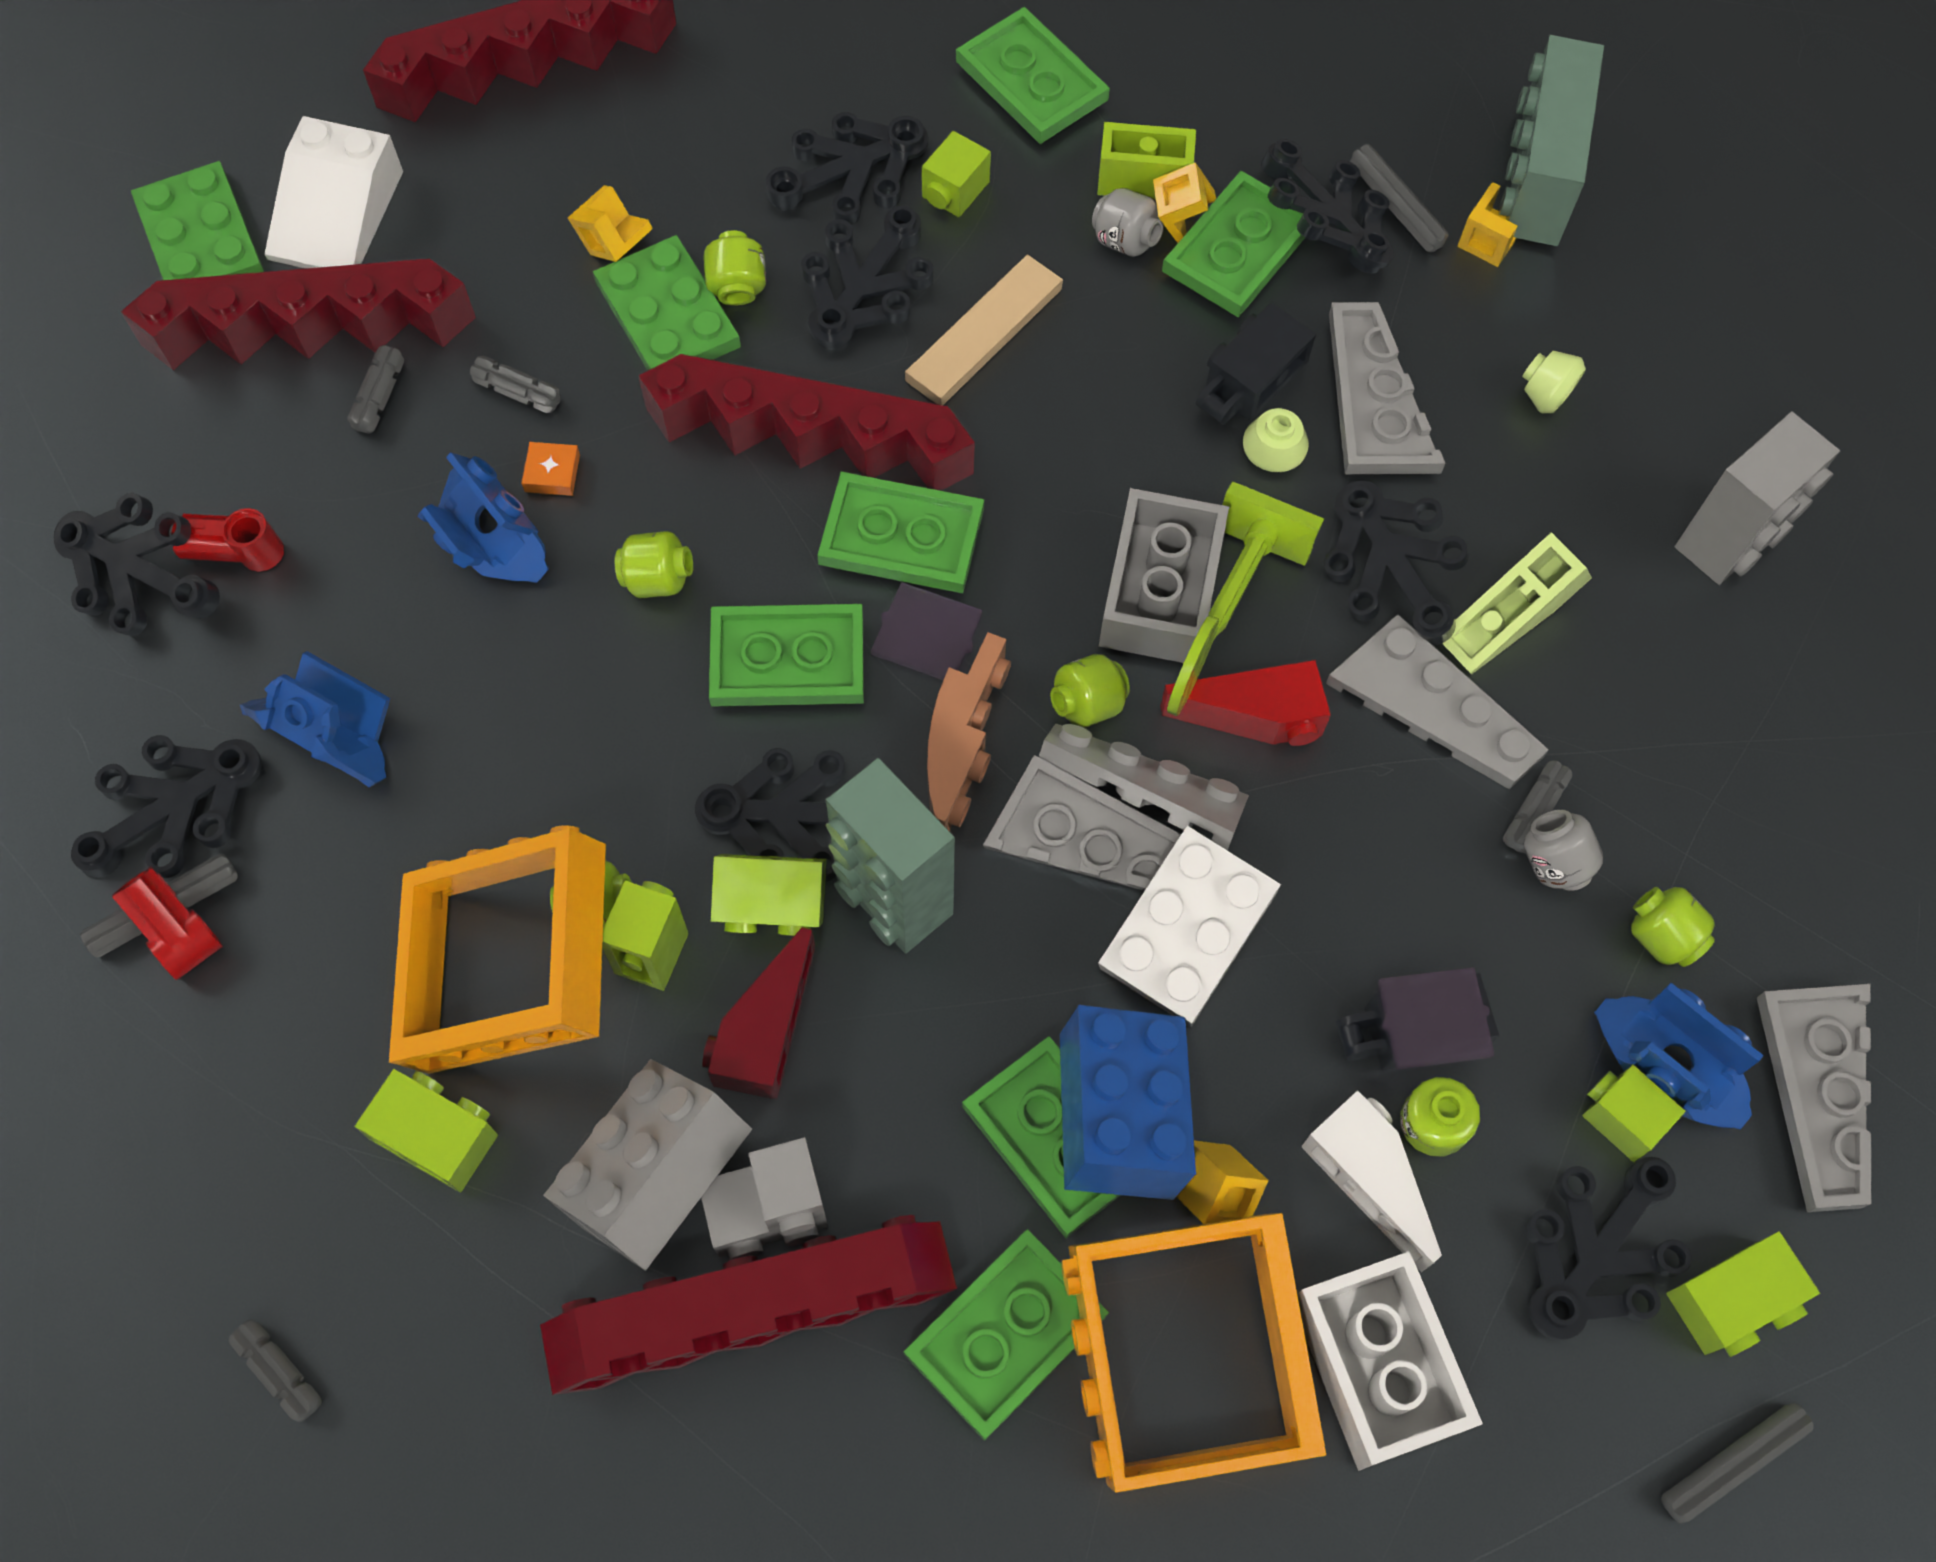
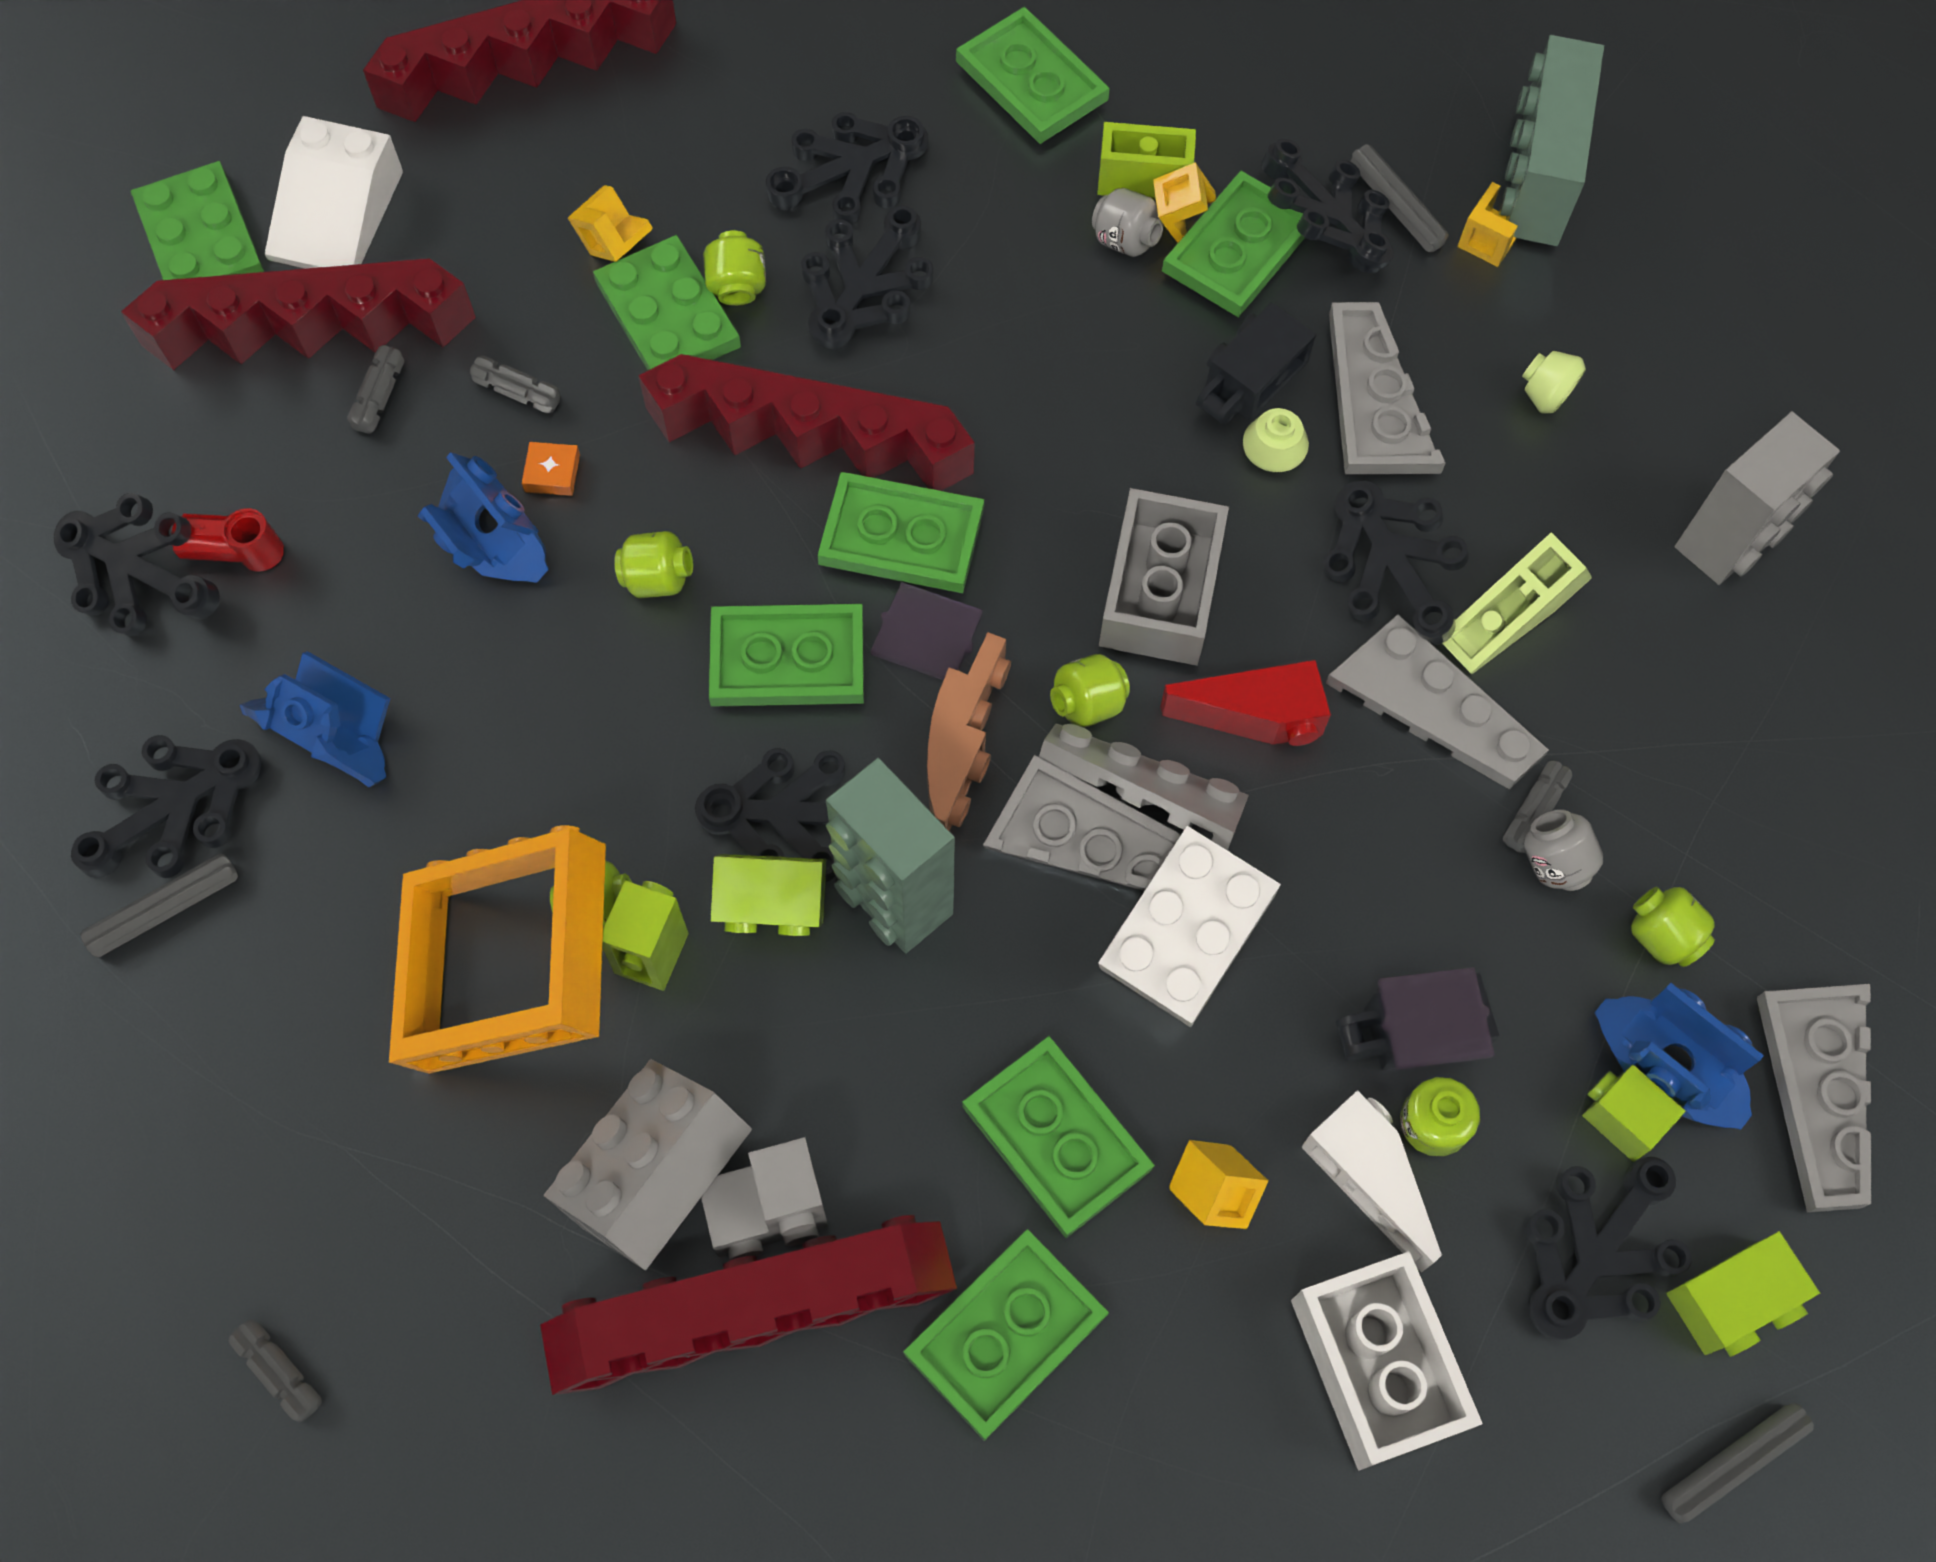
(174, 933): red piece -> none
(427, 1128): lime brick -> none
(759, 1028): dark red slope -> none
(955, 174): lime brick -> none
(983, 330): tan tile -> none
(1126, 1103): blue brick -> none
(1264, 527): lime piece -> none
(1286, 1340): light orange window -> none

